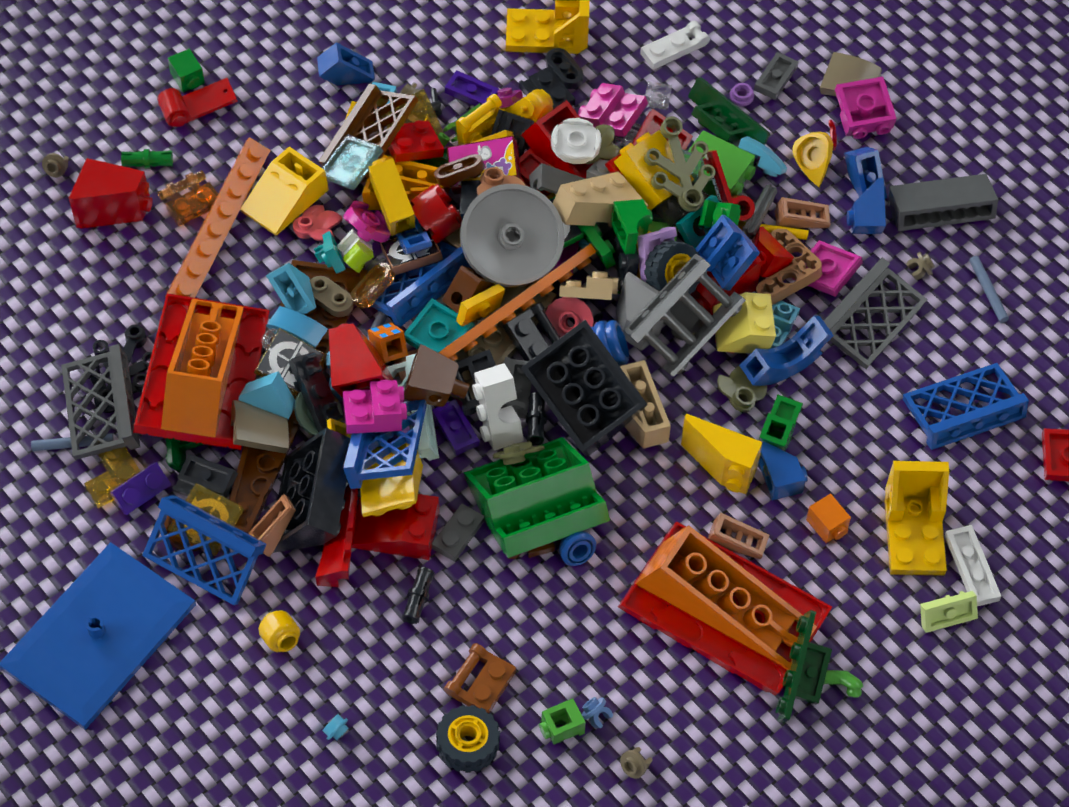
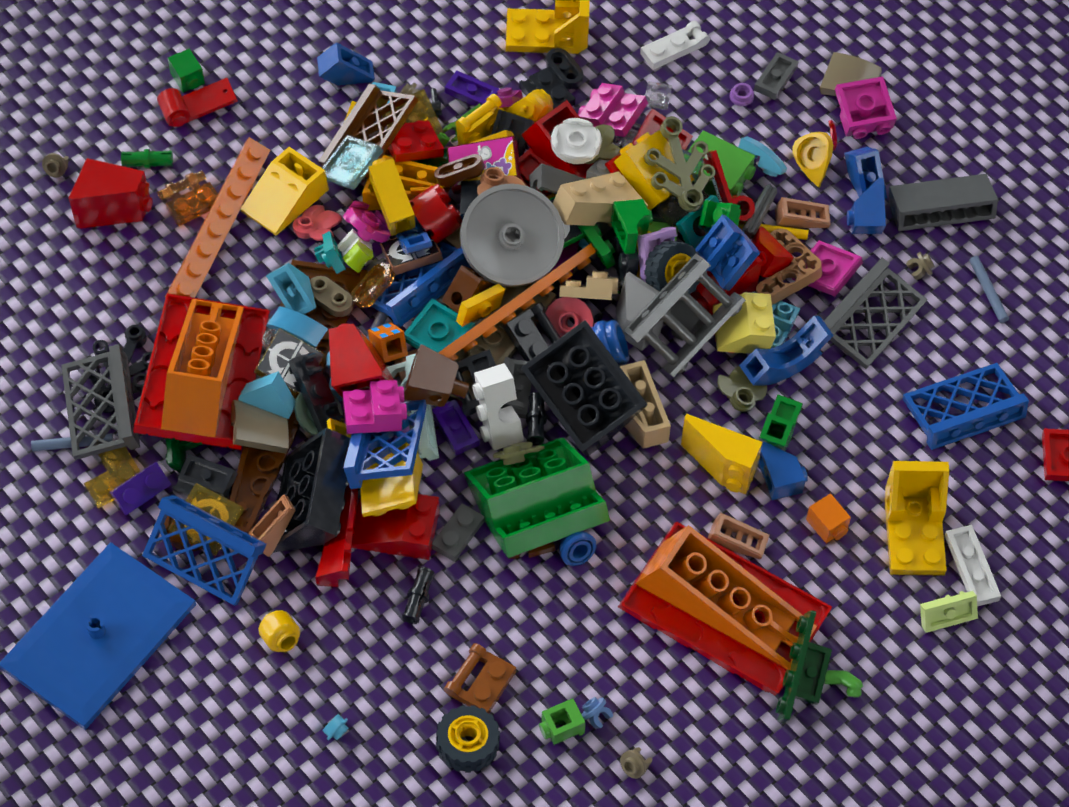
(722, 115): dark green bracket -> none

